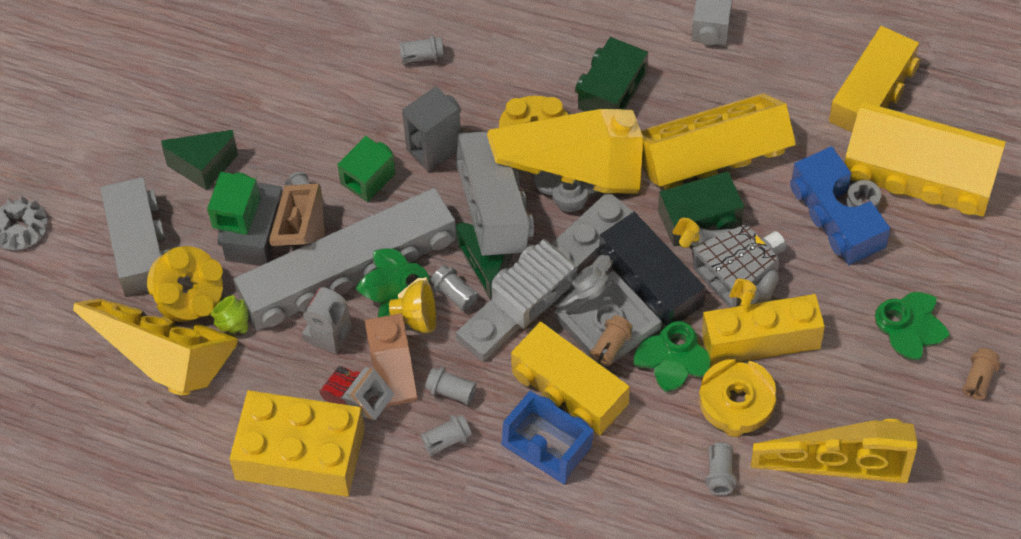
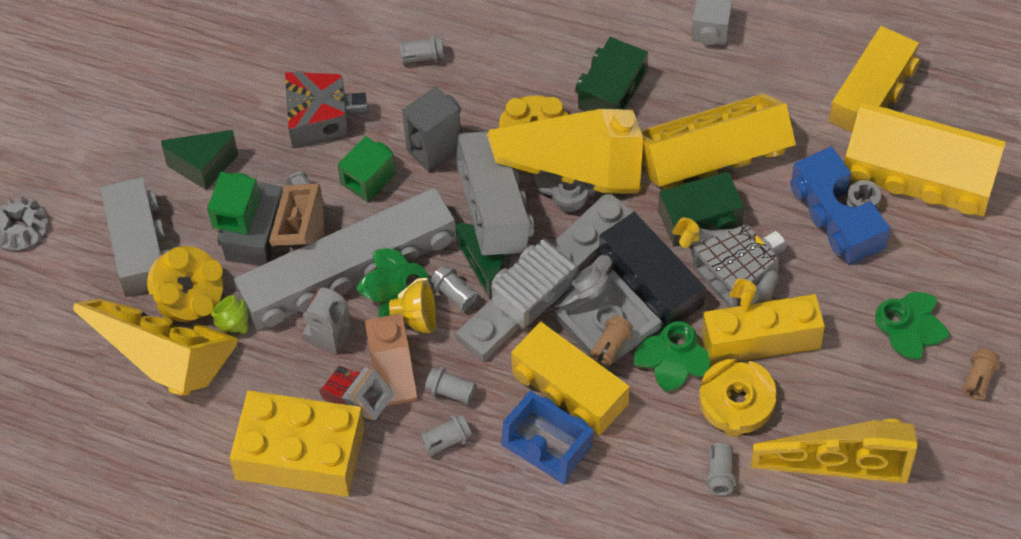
(319, 107): none -> dark grey torso

